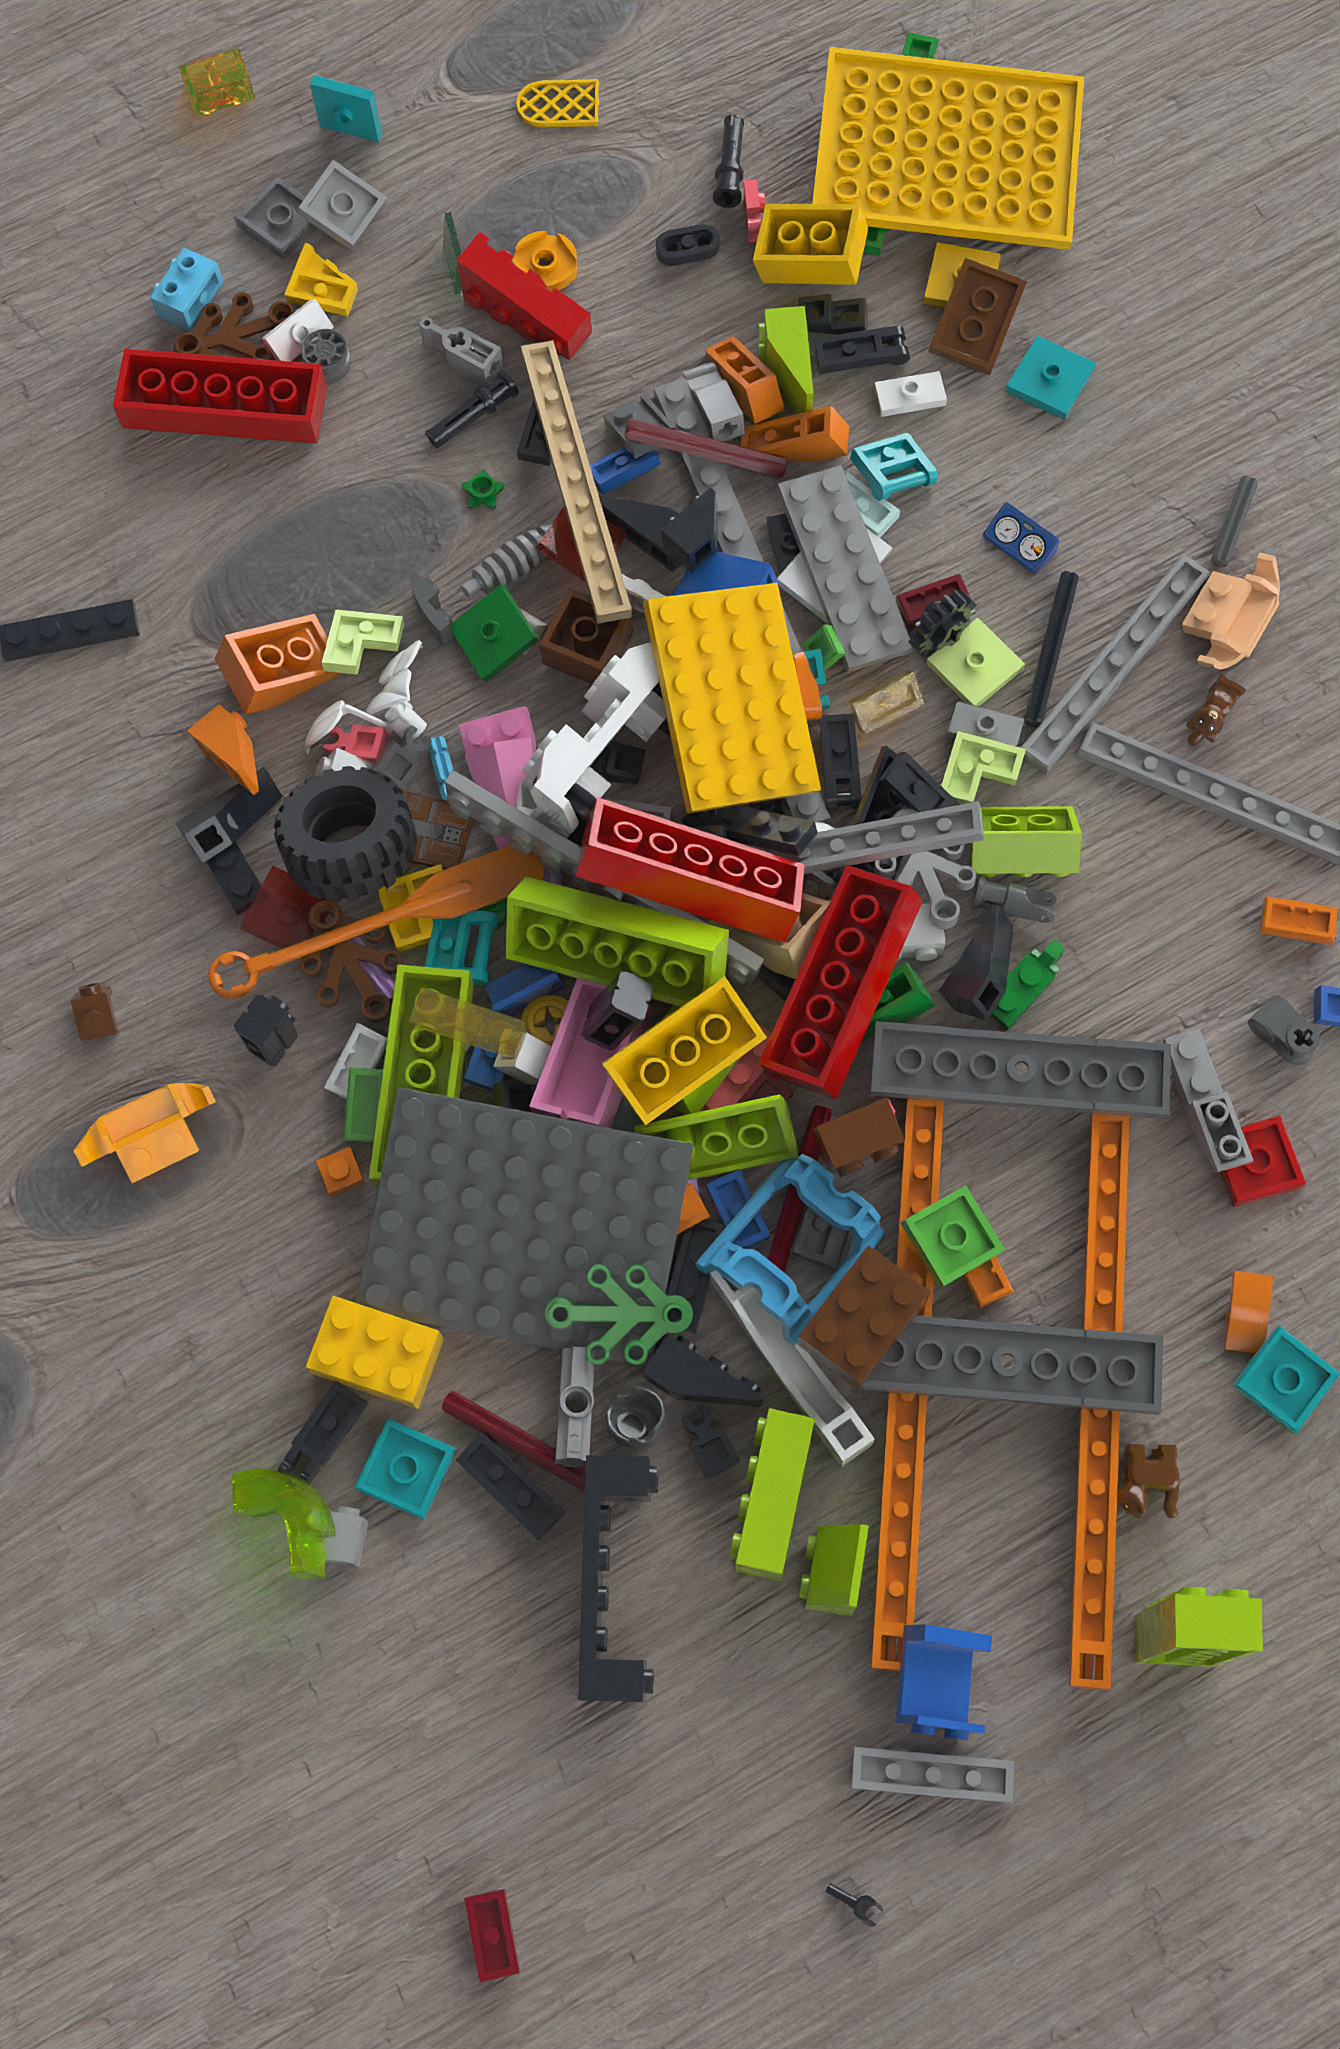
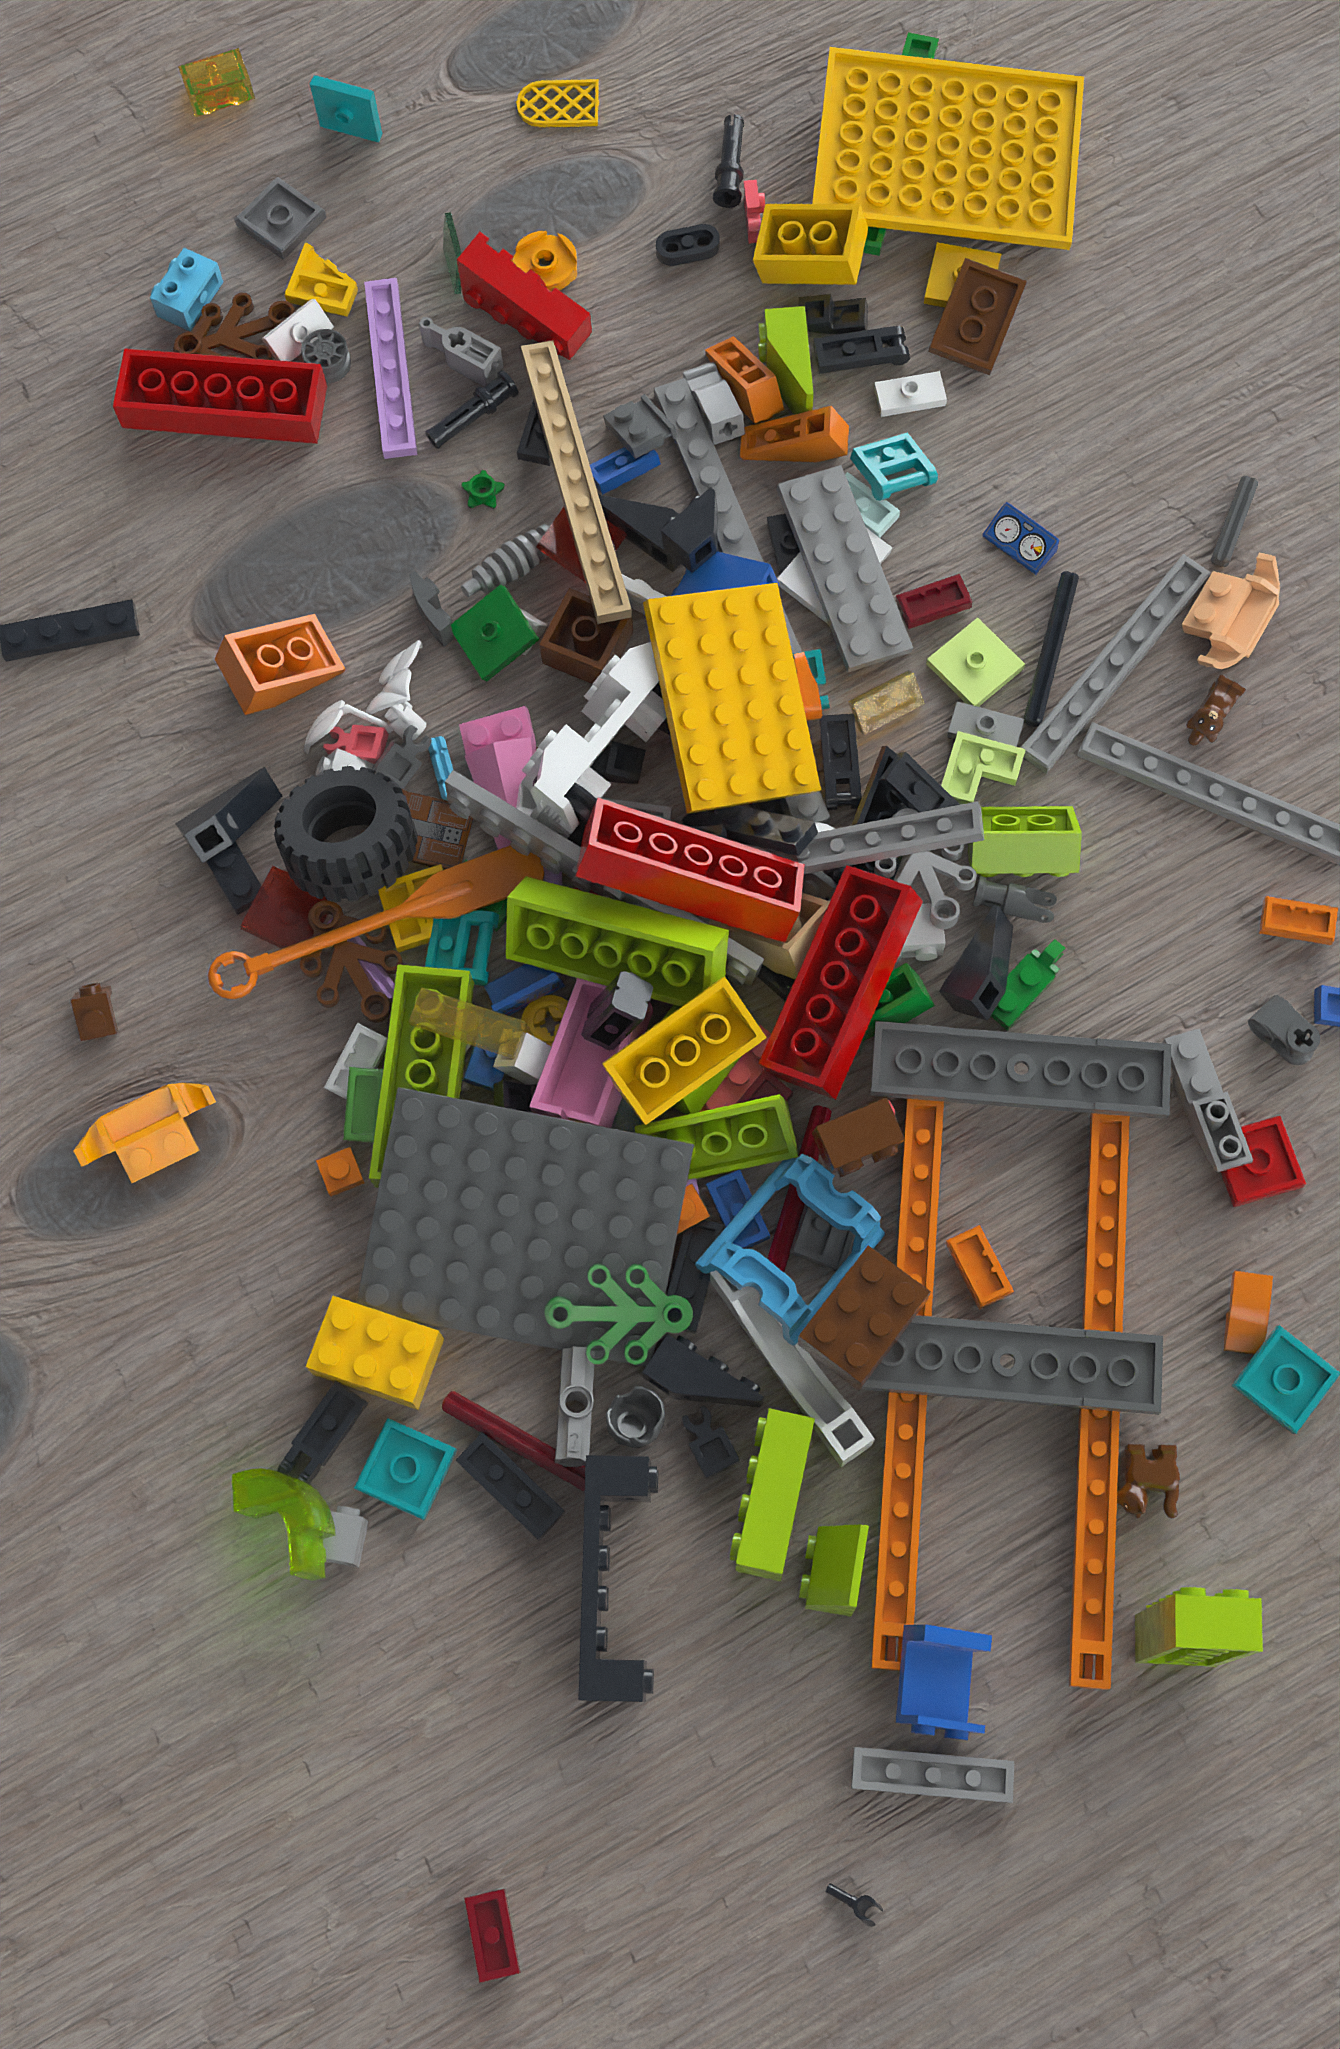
(226, 743): orange slope -> none
(267, 1028): black brick -> none
(342, 205): light grey plate -> none
(354, 632): yellowish green plate -> none
(390, 368): none -> lavender plate
(705, 448): dark red axle -> none
(828, 642): bright green tile -> none
(942, 623): black gear -> none
(952, 1236): bright green plate -> none
(1050, 377): teal plate -> none

